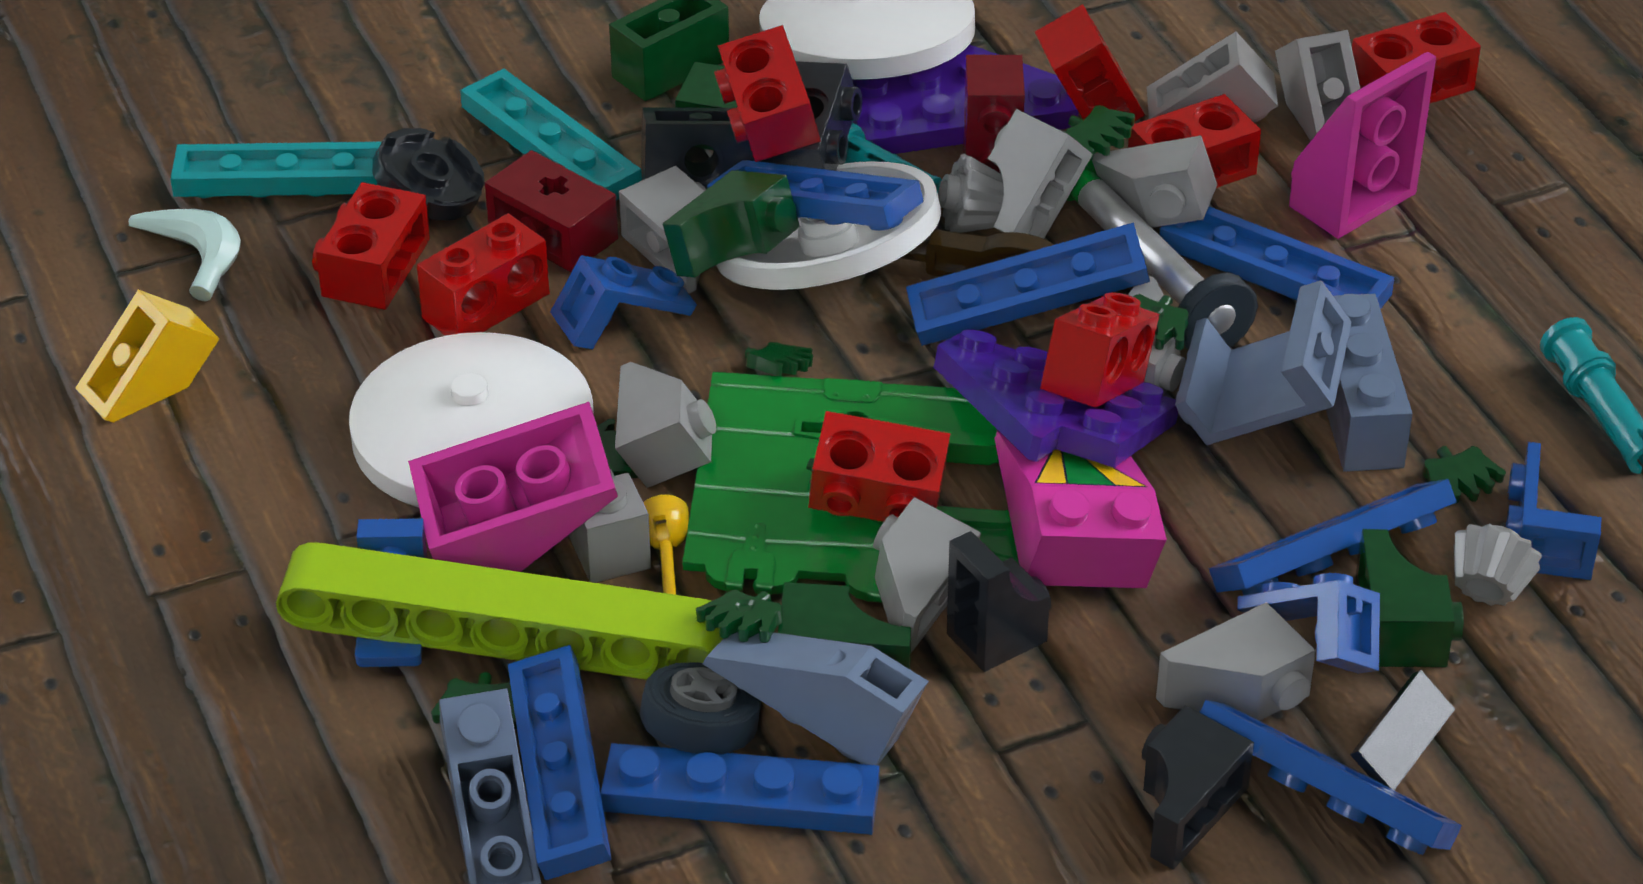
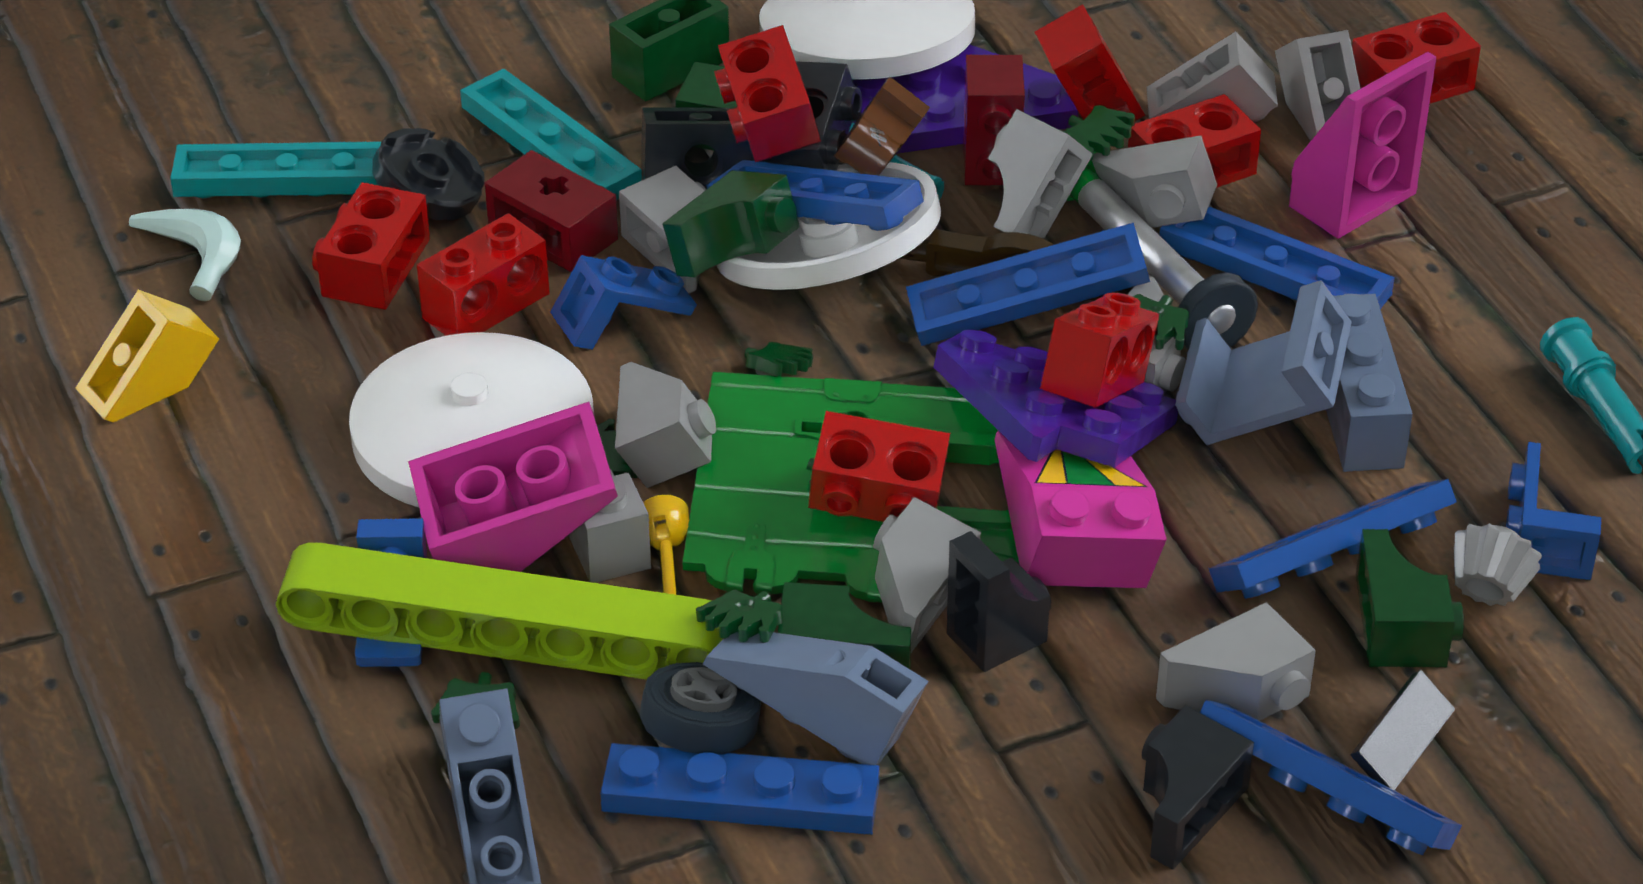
(558, 763): blue plate -> none
(881, 129): none -> reddish brown leg
(971, 196): light grey piece -> none
(1345, 617): bracket -> none
(1465, 471): dark green piece -> none

